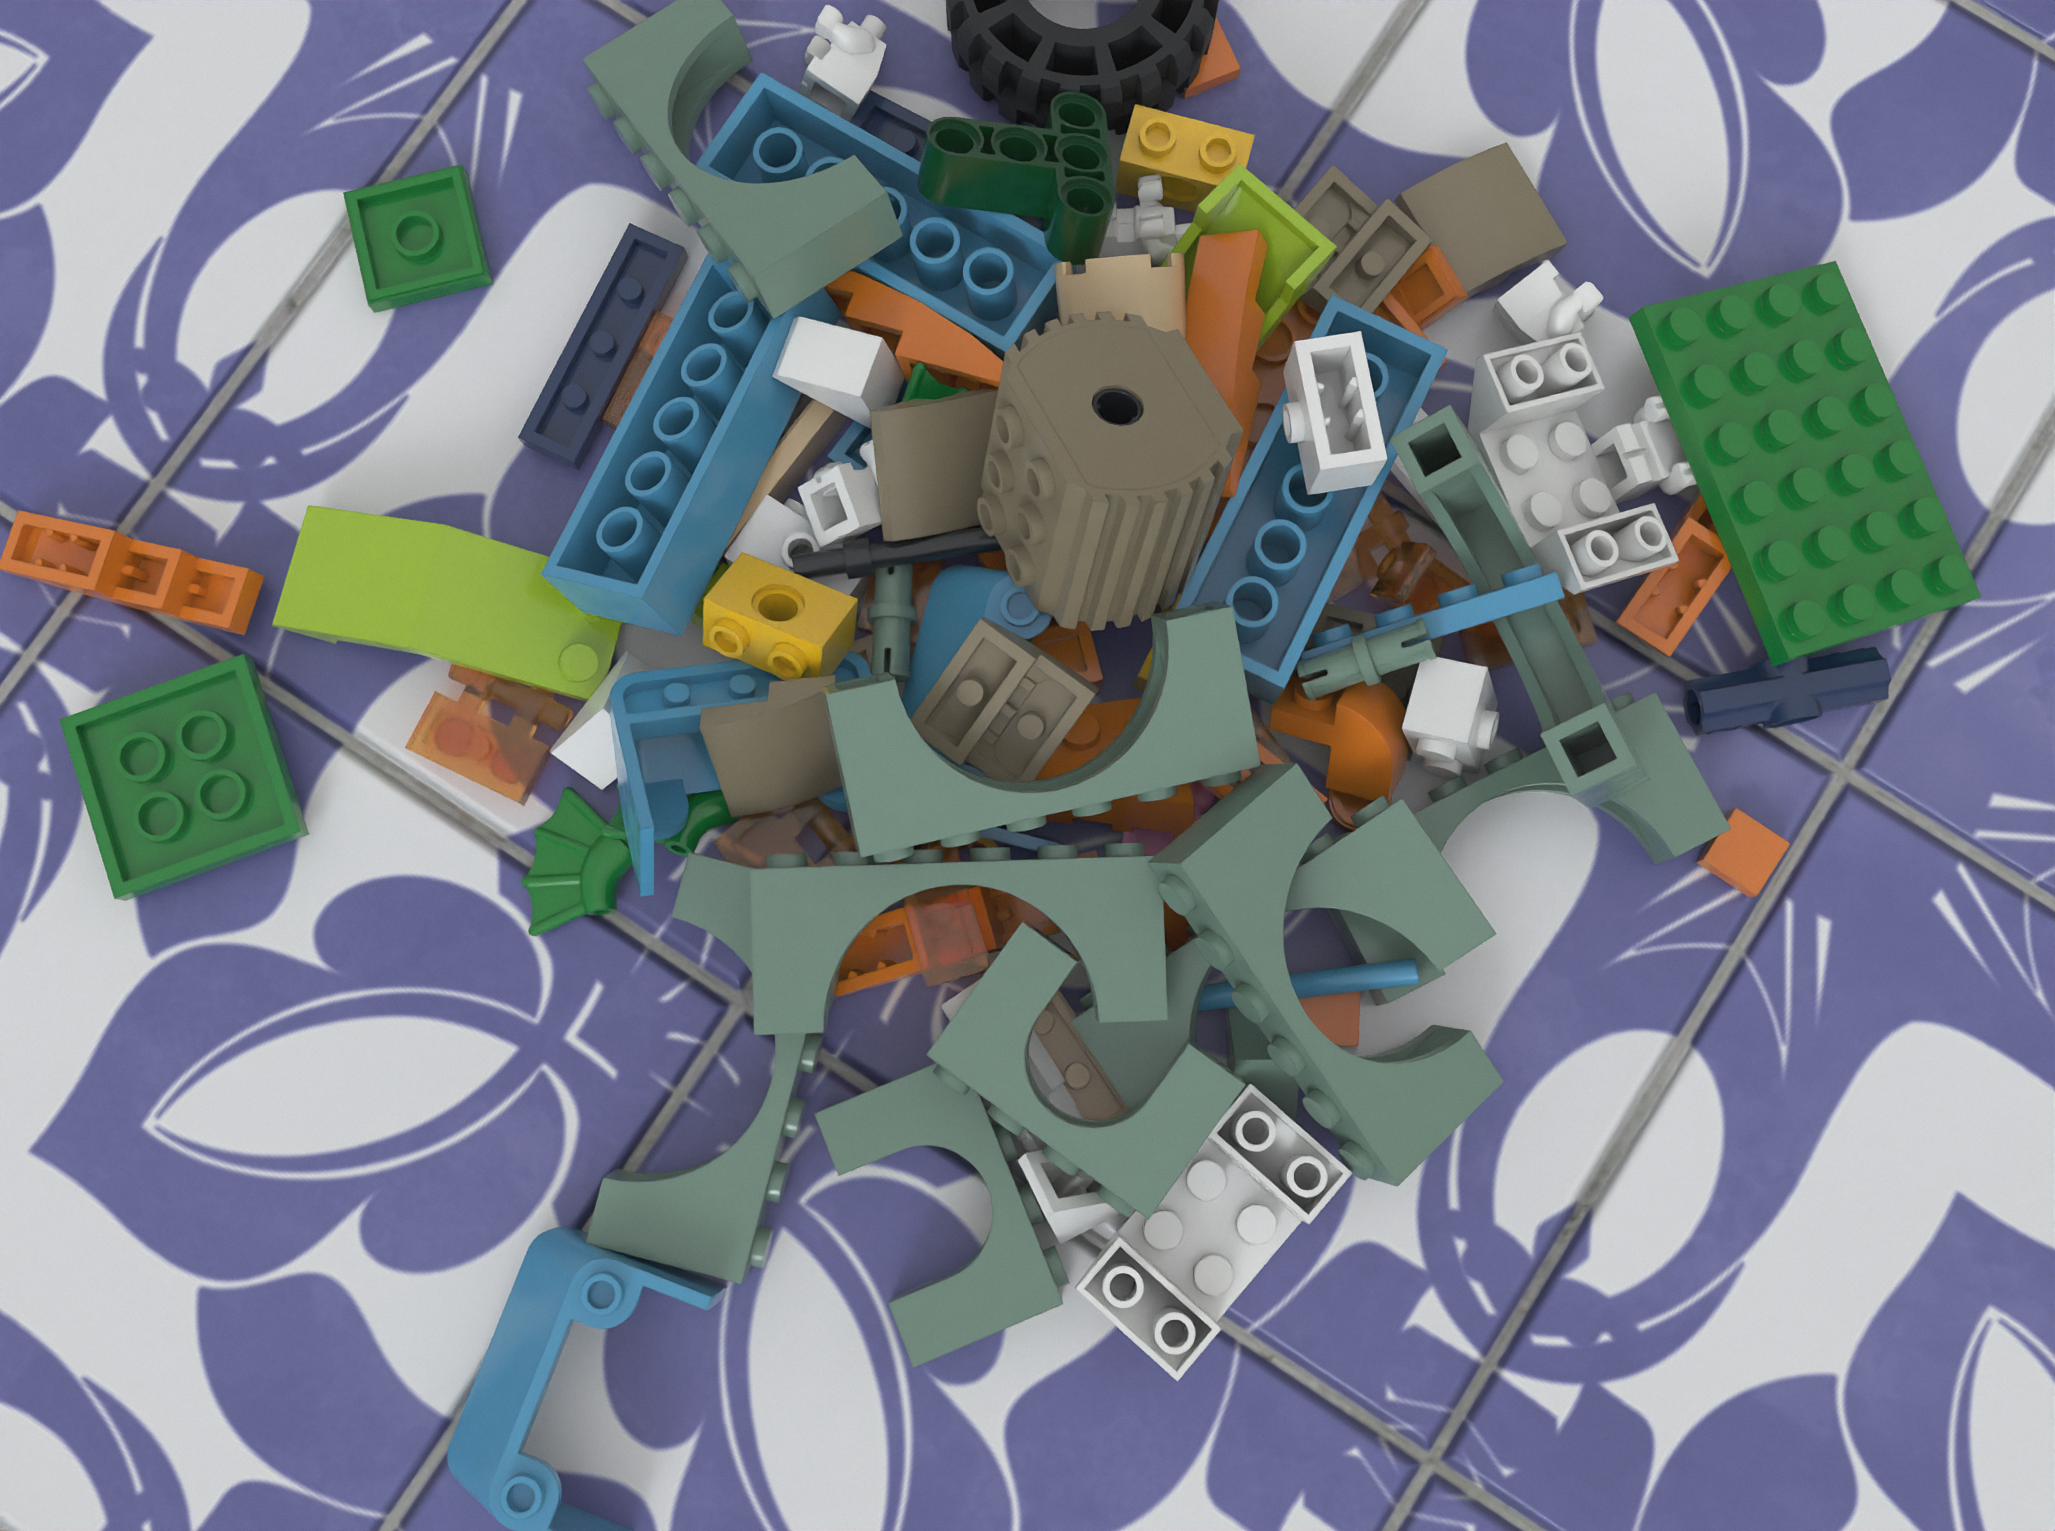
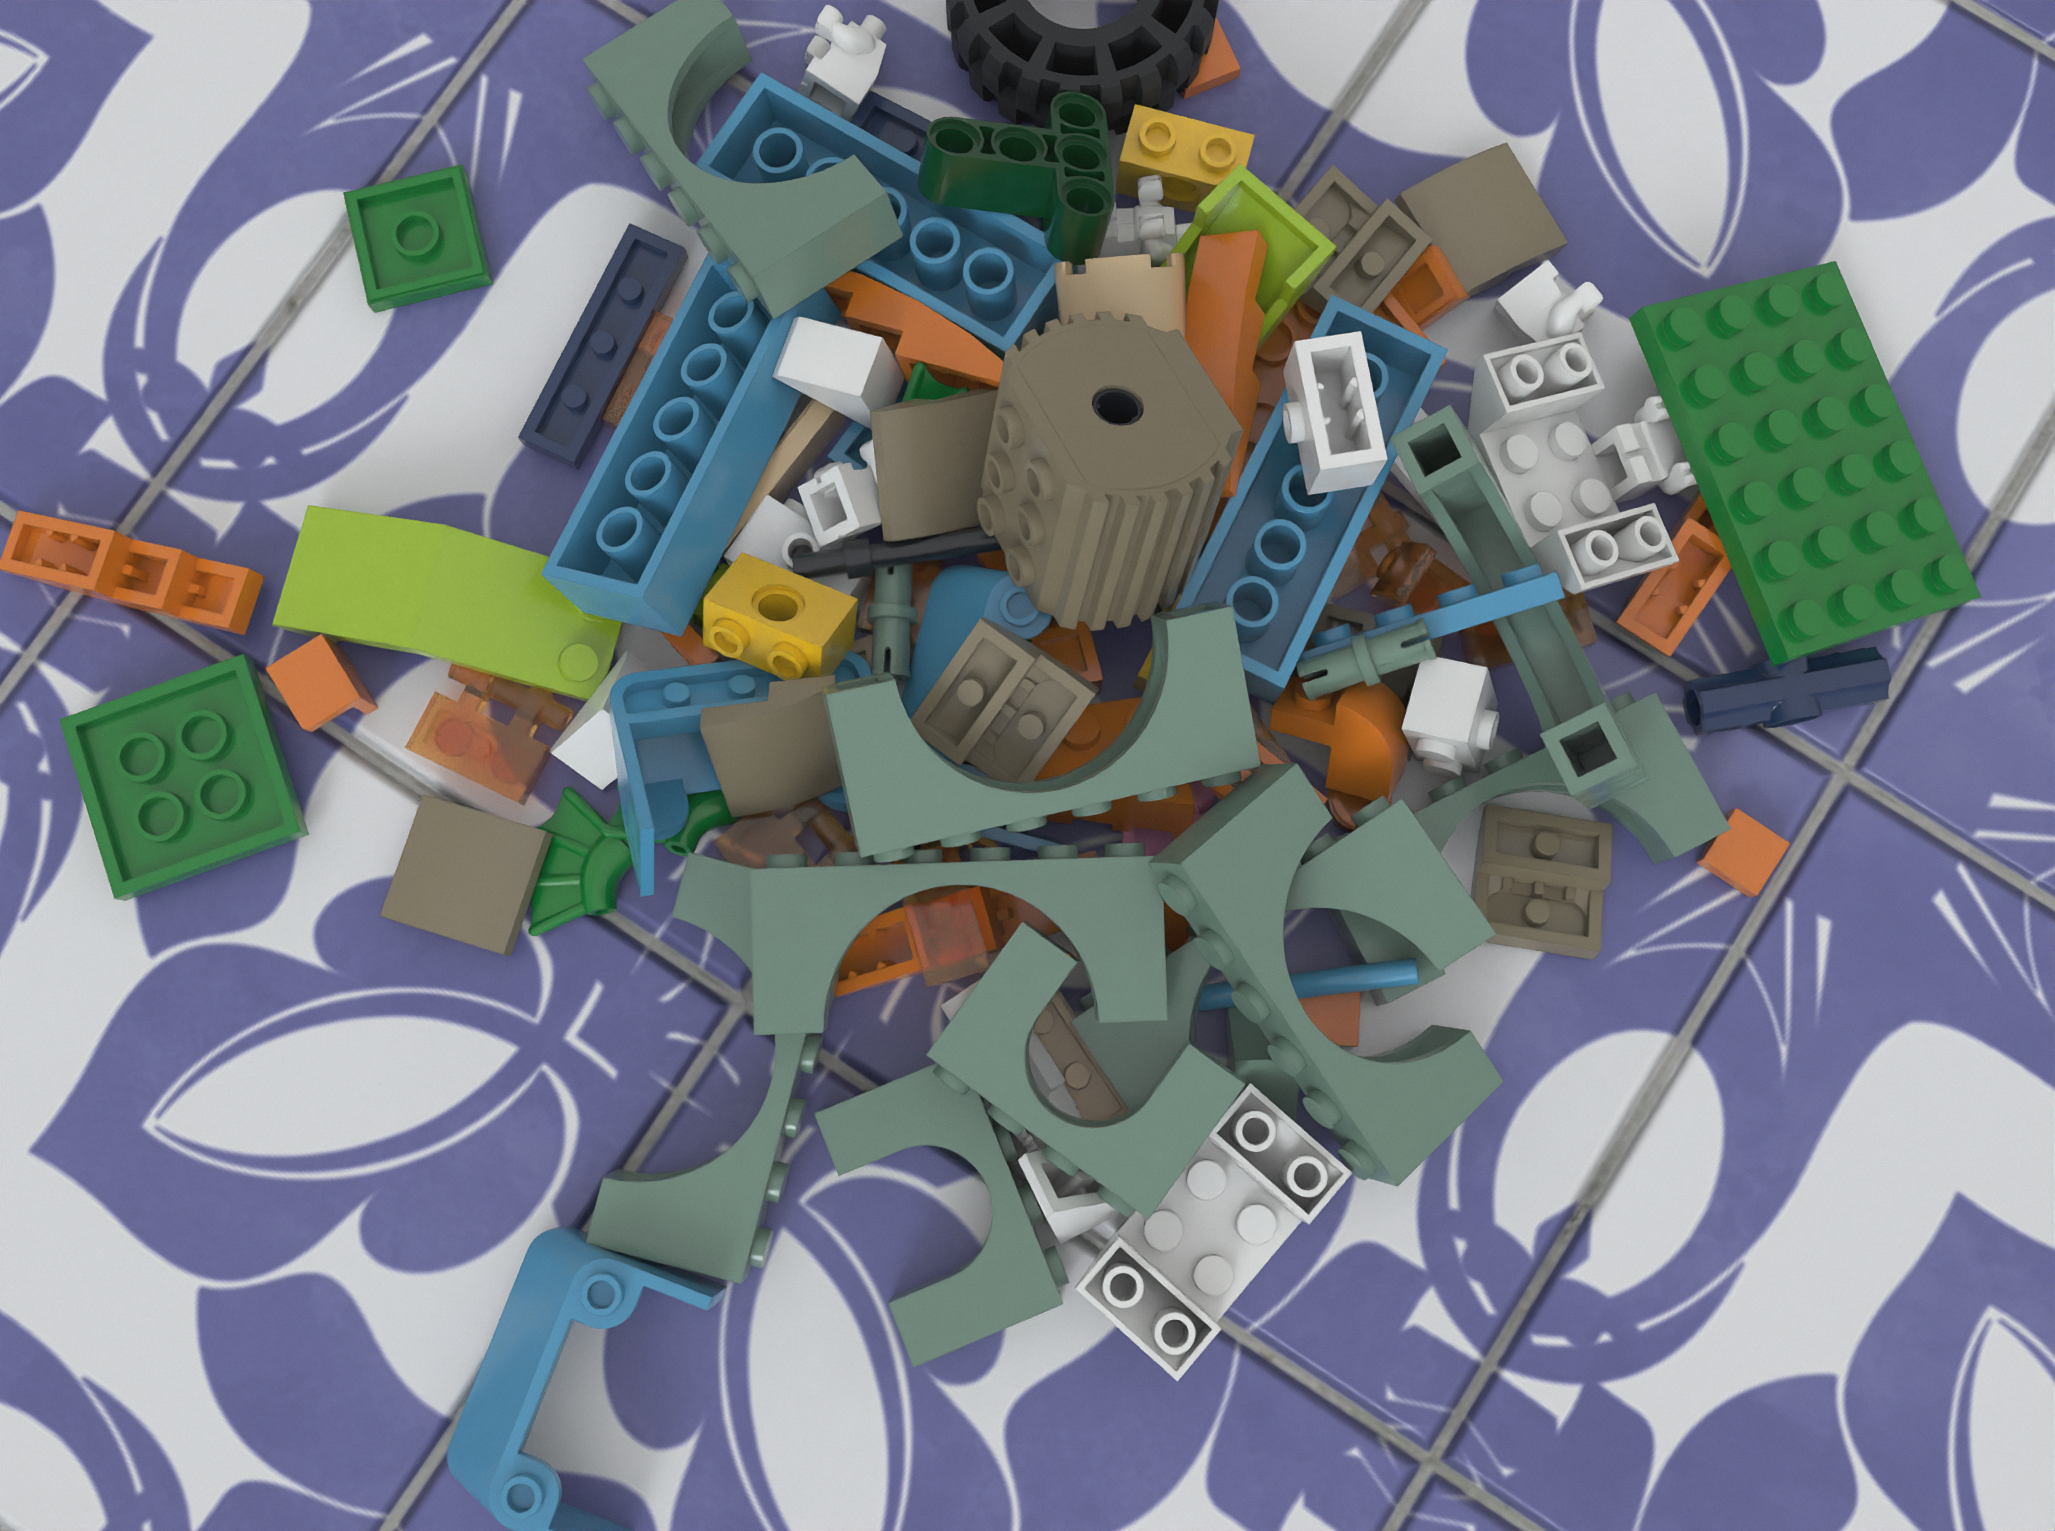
(320, 683): none -> orange panel
(466, 875): none -> dark tan slope
(691, 647): none -> orange tile
(1542, 880): none -> dark tan slope

